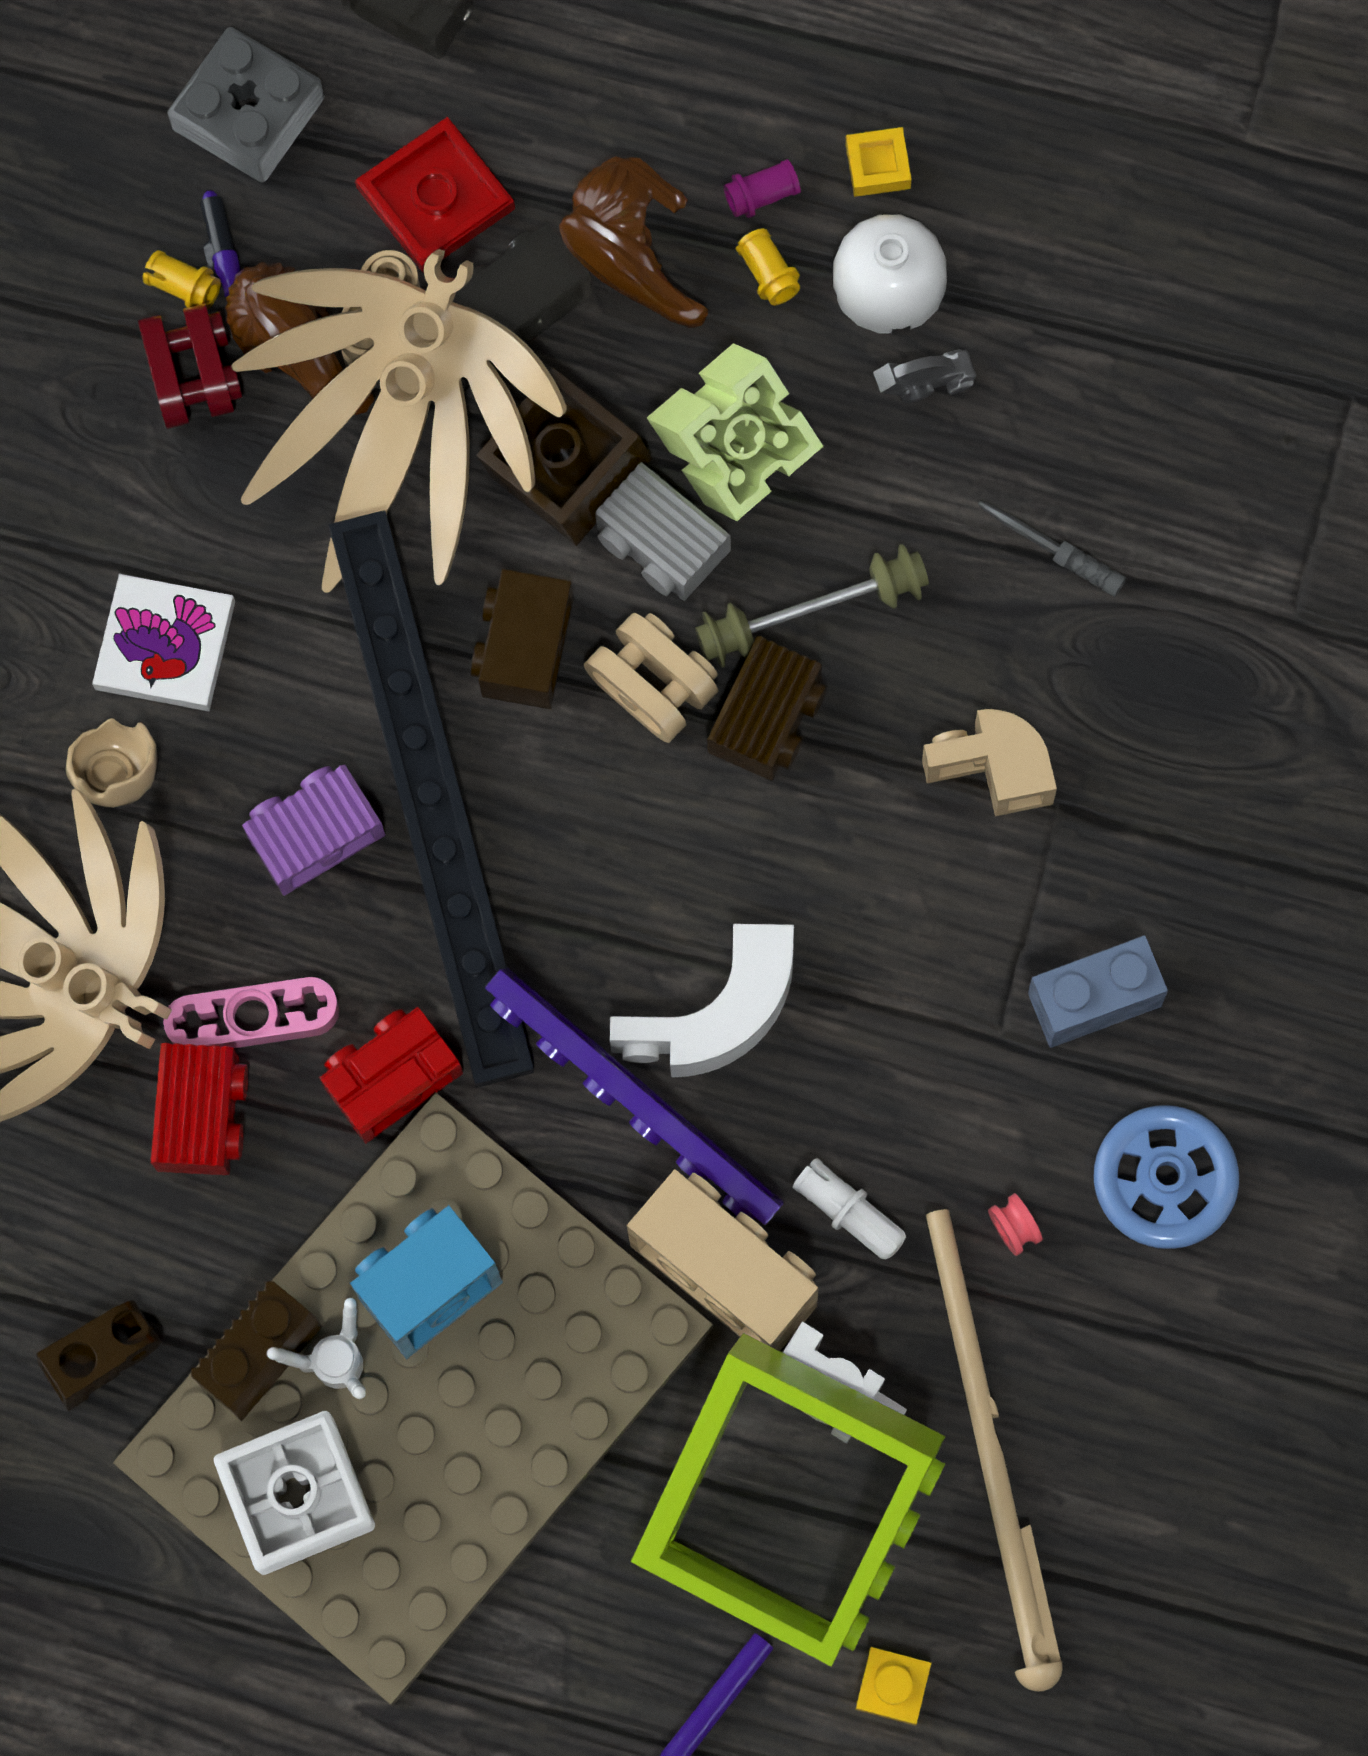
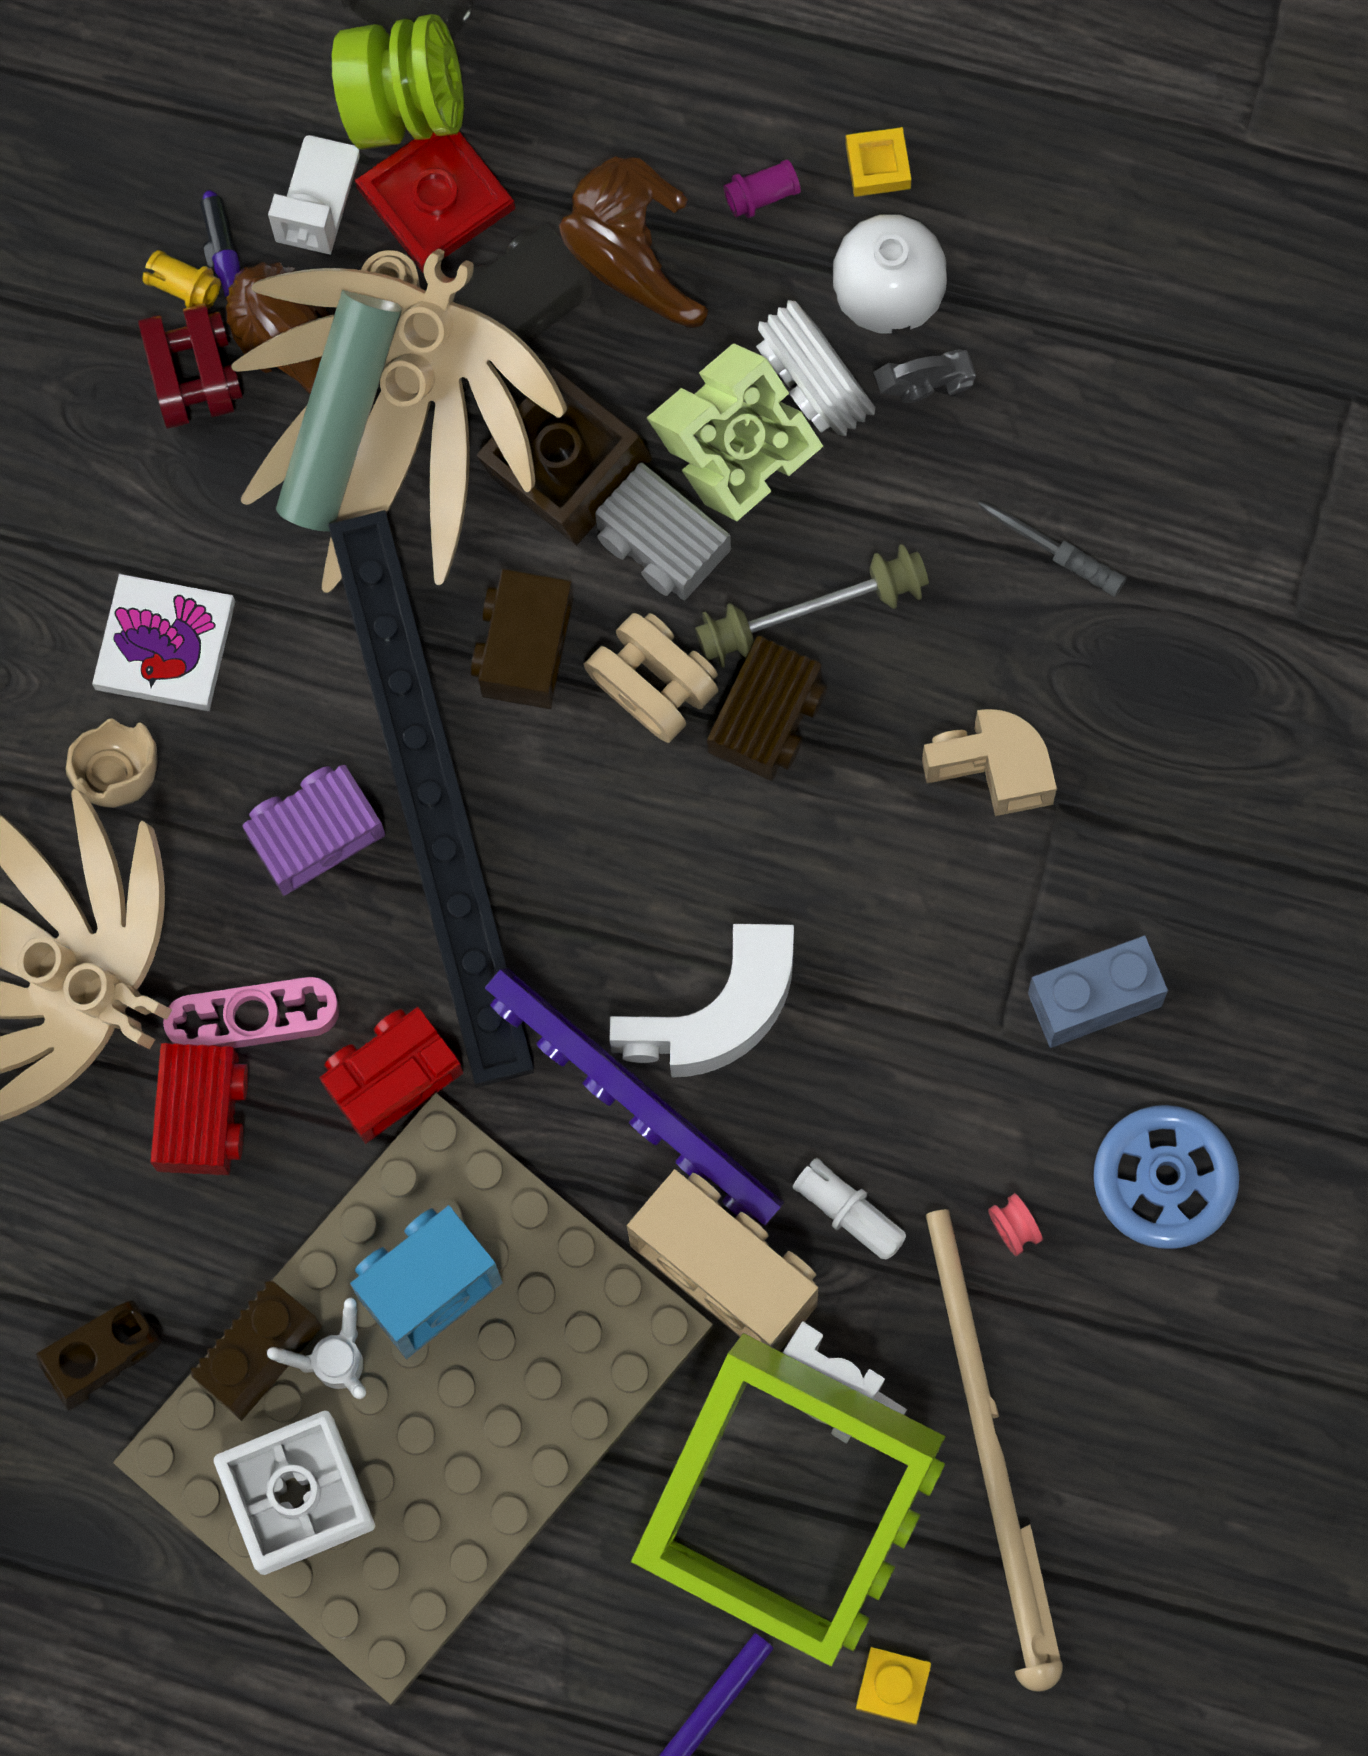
(253, 136): dark grey brick -> none
(315, 196): none -> white bracket
(338, 410): none -> sand green brick
(397, 82): none -> lime wheel
(775, 278): yellow pin -> none
(804, 356): none -> white brick

